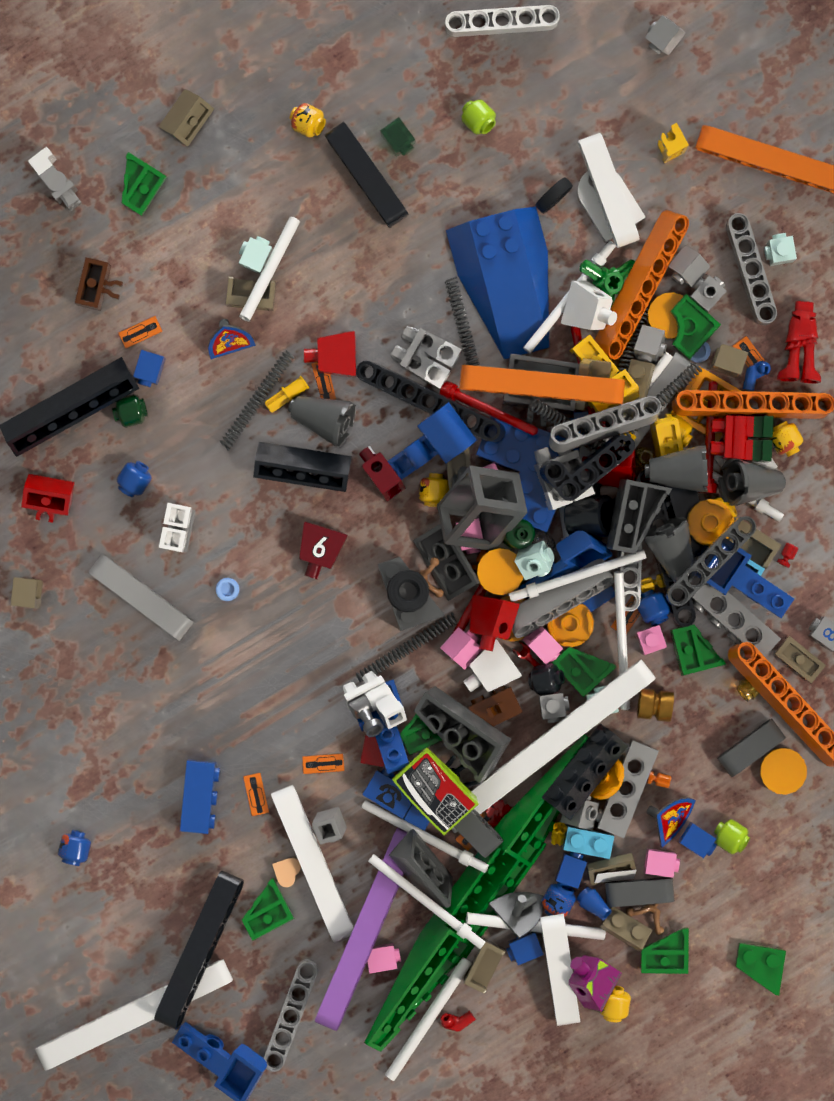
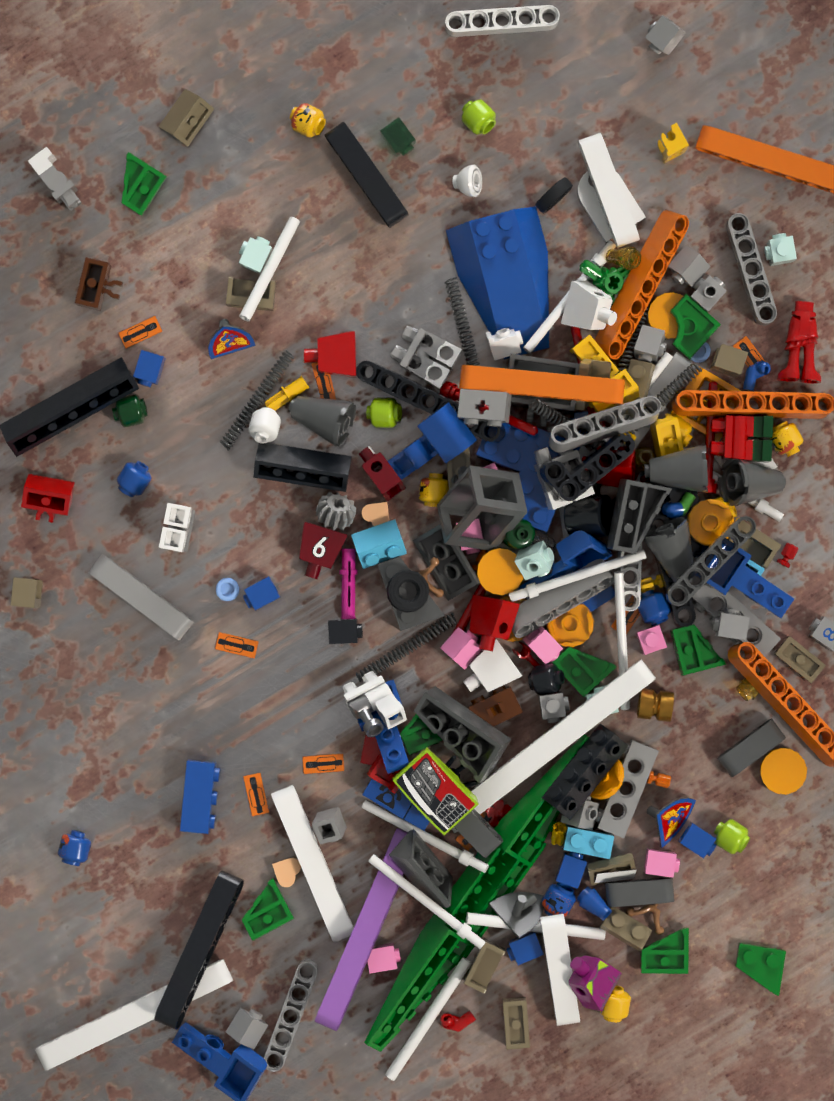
(236, 645): none -> orange sticker
(247, 1027): none -> light grey brick
(261, 594): none -> blue brick
(264, 425): none -> white head
(335, 511): none -> light grey gear
(344, 631): none -> black brick
(348, 555): none -> dark pink pin
(376, 513): none -> light nougat tile
(379, 544): none -> medium azure brick
(379, 773): none -> red bracket
(384, 412): none -> lime head
(468, 181): none -> white brick
(472, 400): none -> light grey brick
(504, 343): none -> white brick
(516, 1023): none -> dark tan panel
(624, 257): none -> clear yellow cone
(680, 508): none -> arm
(731, 625): none -> light grey brick

